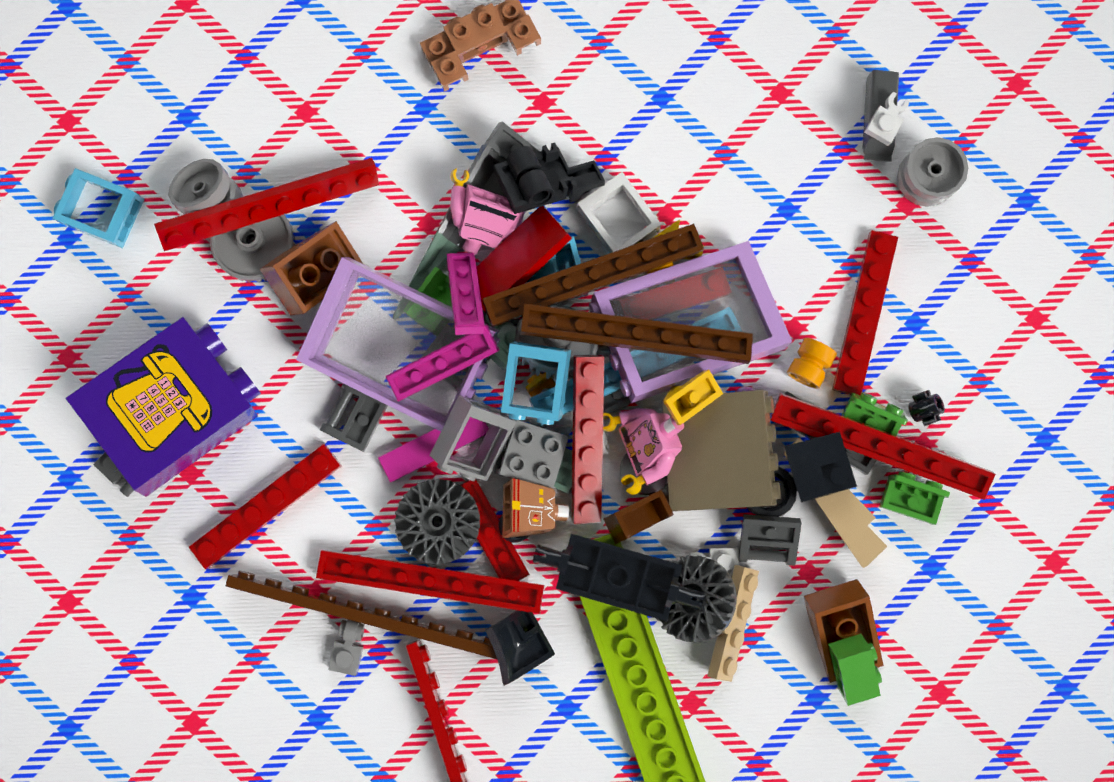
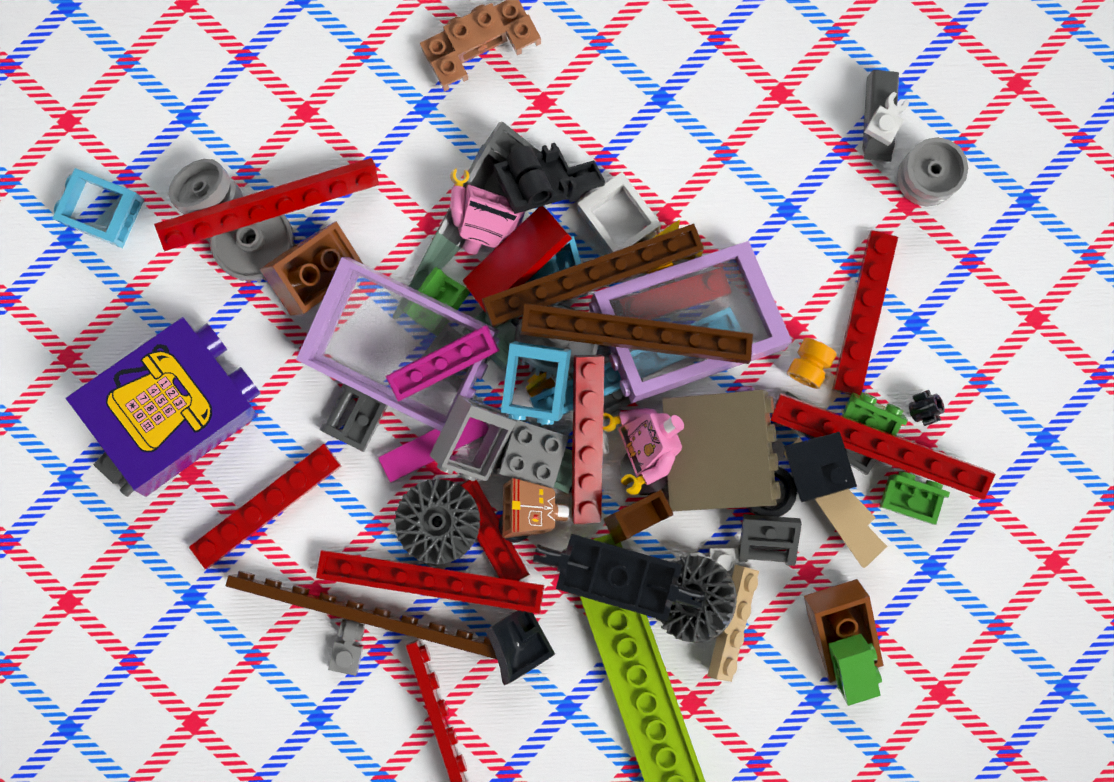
(465, 294): dark pink tile -> none
(692, 396): yellow slope -> none

